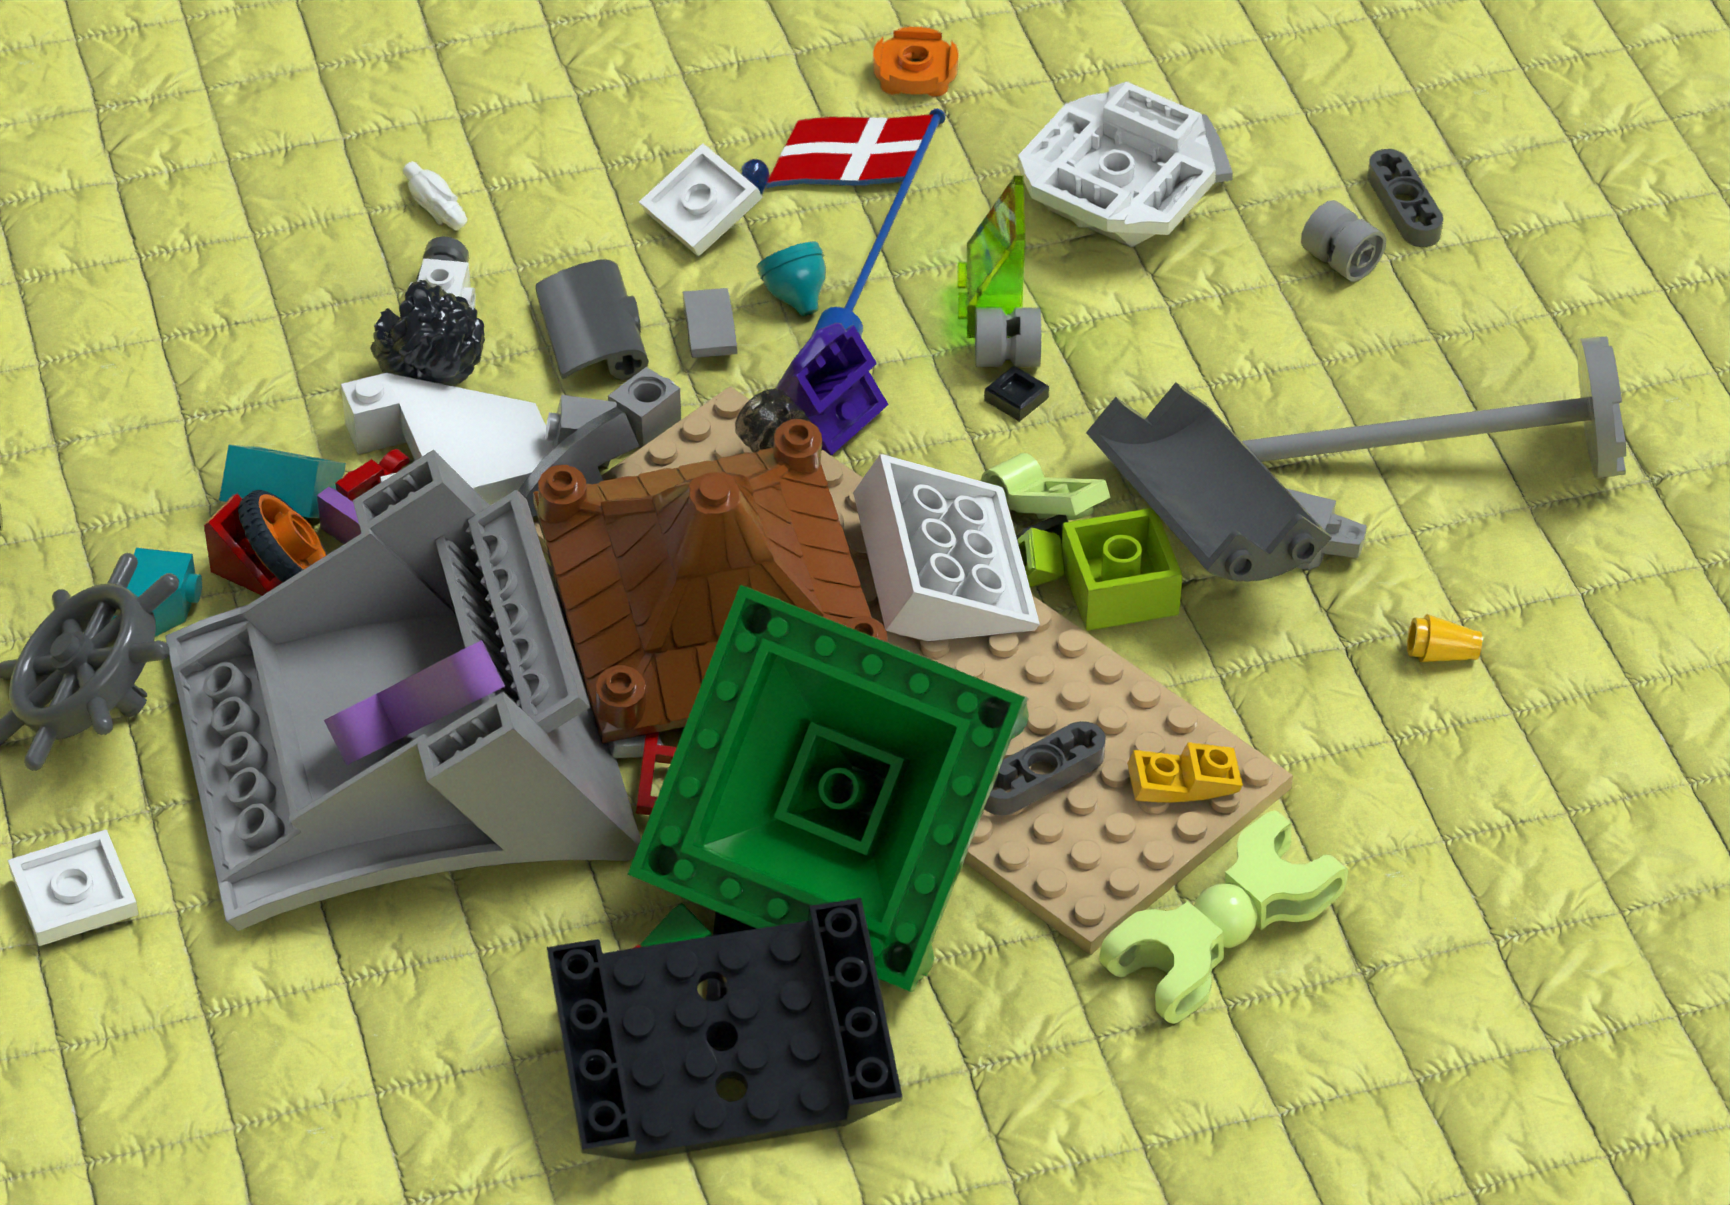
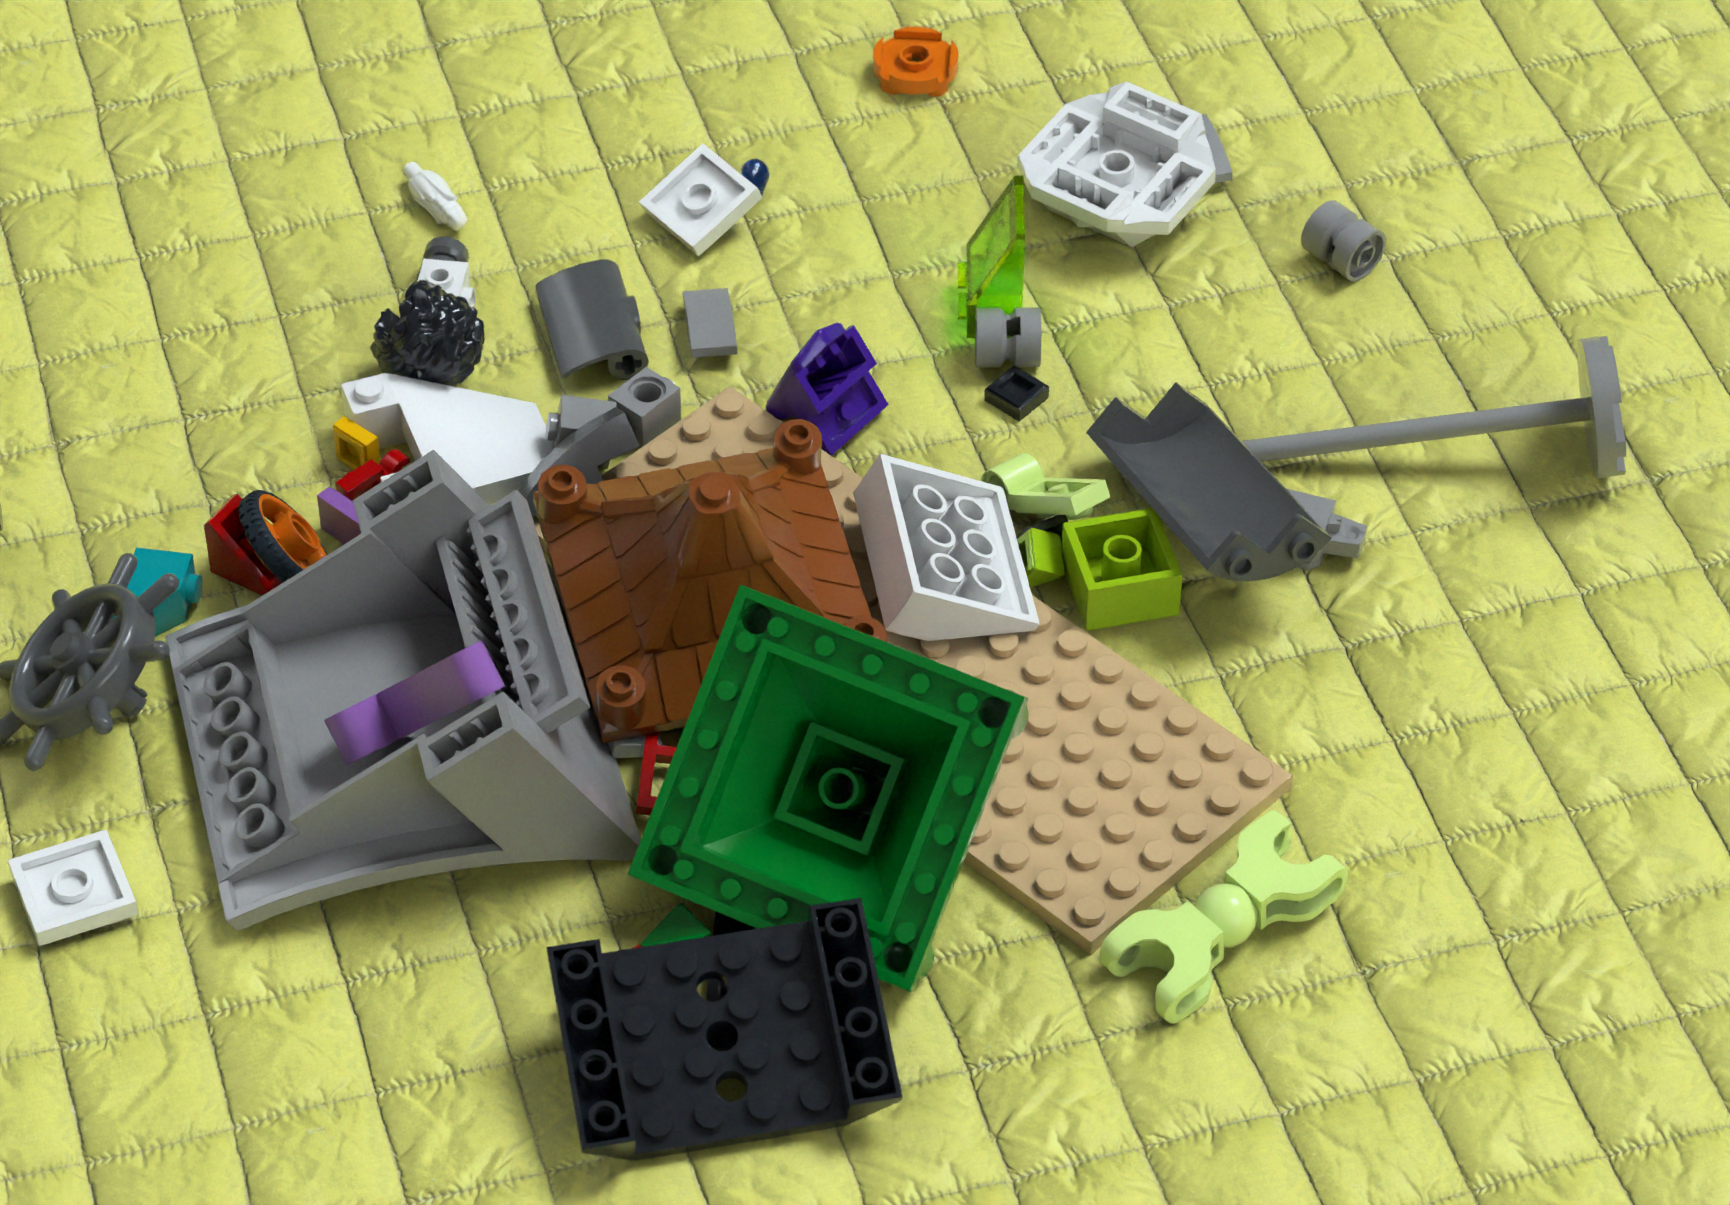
(287, 475): teal slope -> none
(354, 443): none -> yellow tile
(763, 416): clear smoke wheel -> none
(795, 276): teal helmet -> none
(856, 154): flag -> none
(1053, 750): dark grey beam -> none
(1194, 775): yellow slope -> none
(1404, 213): dark grey beam -> none
(1441, 640): yellow cone -> none

